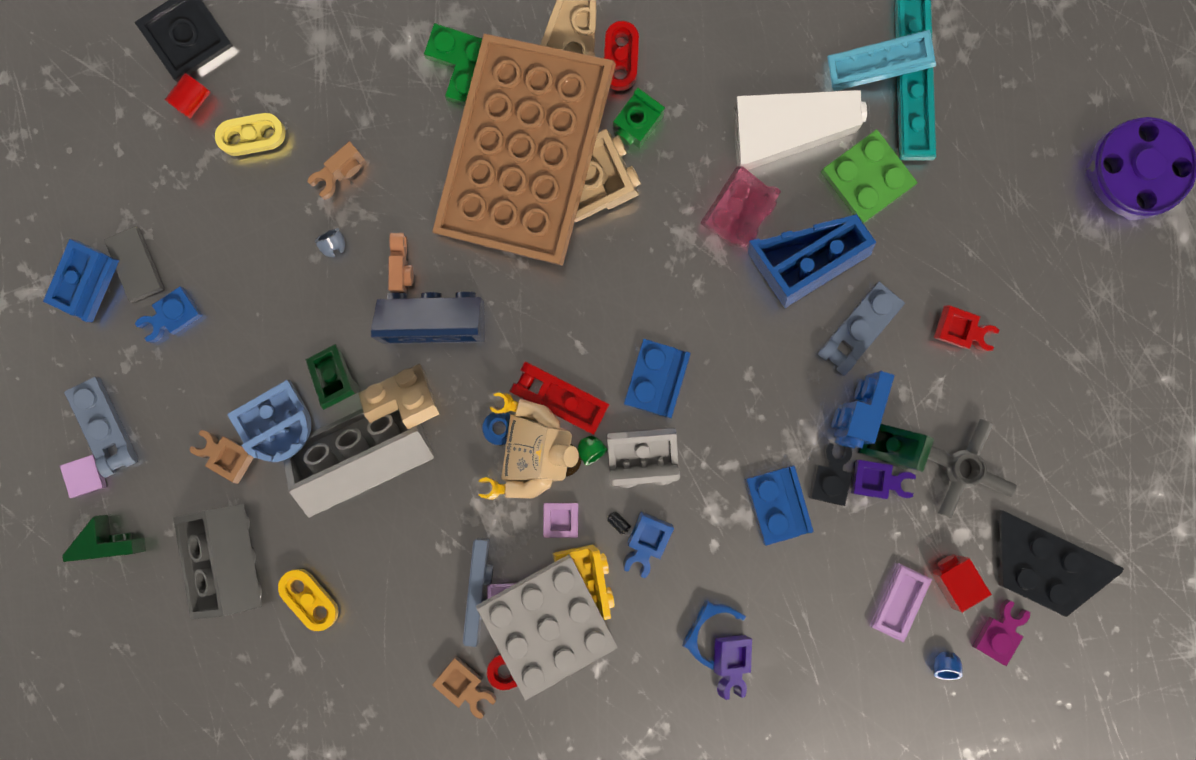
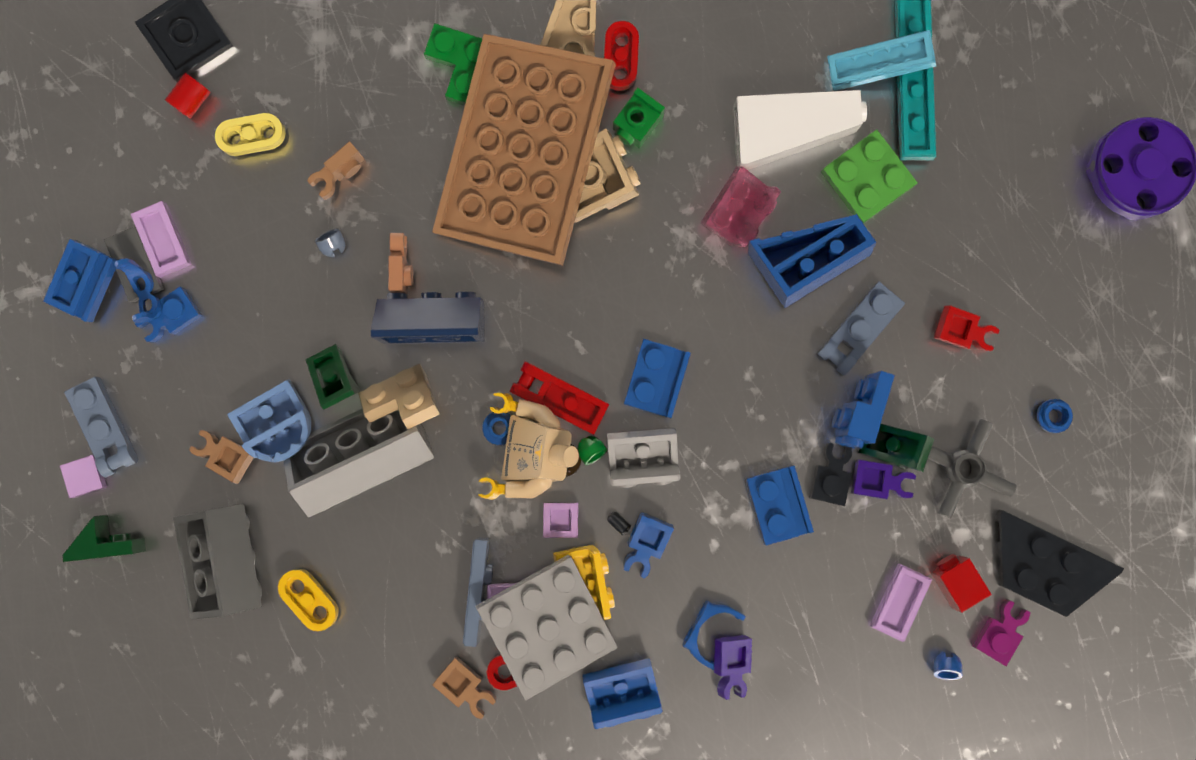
(133, 273): none -> blue cap
(161, 239): none -> lavender tile
(622, 694): none -> blue bracket
(1064, 416): none -> blue plate

